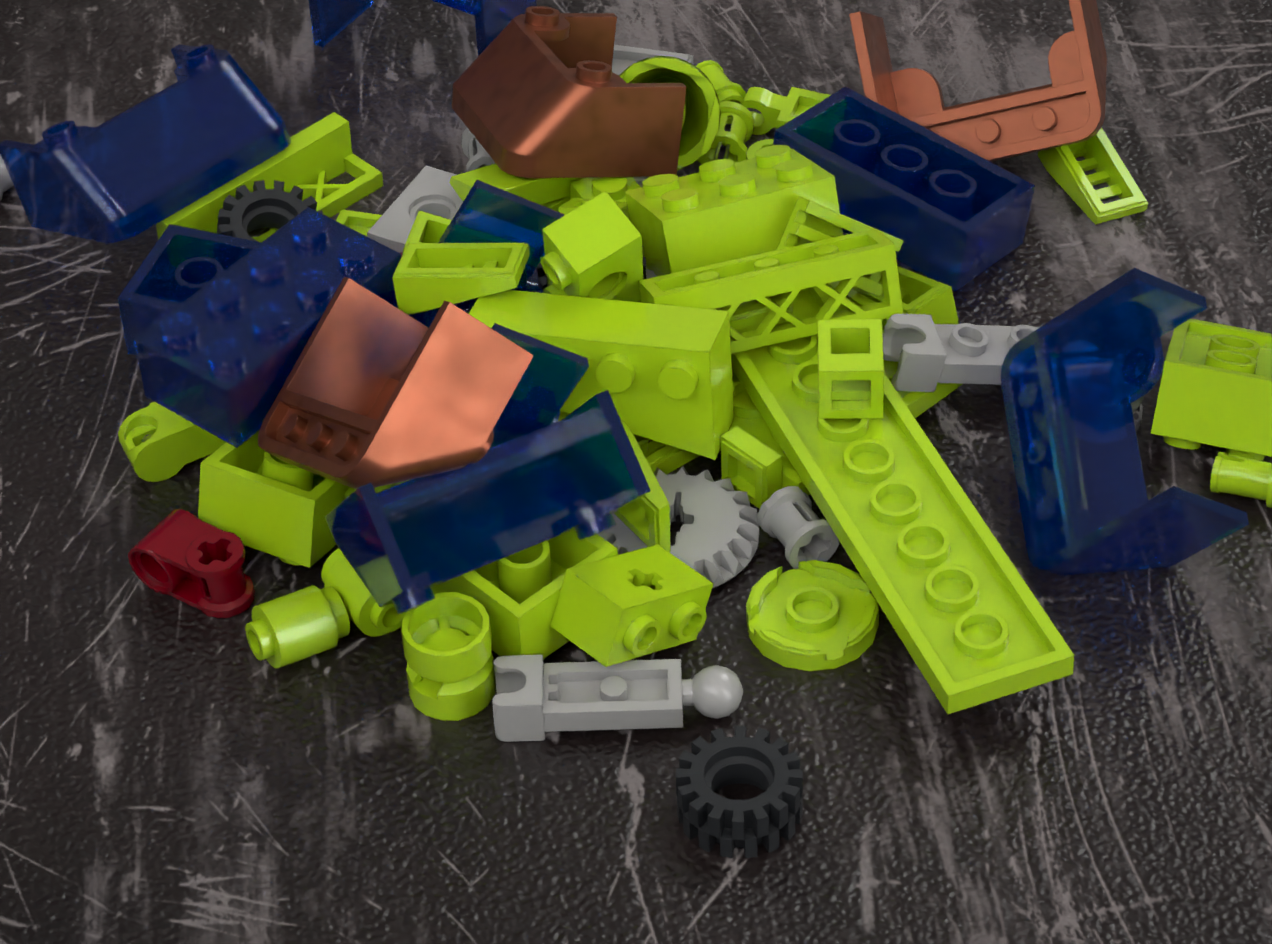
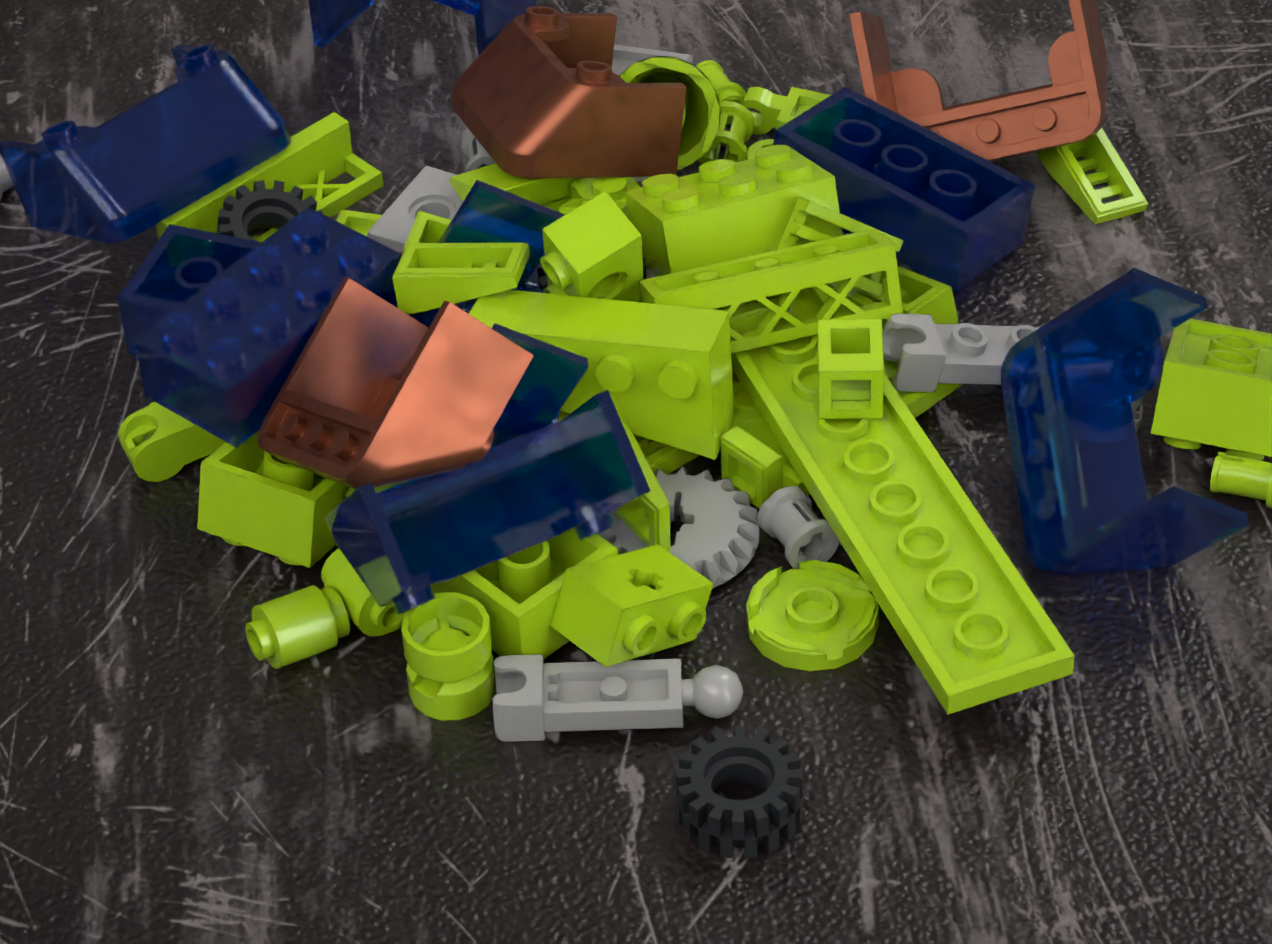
(194, 565): dark red piece -> none

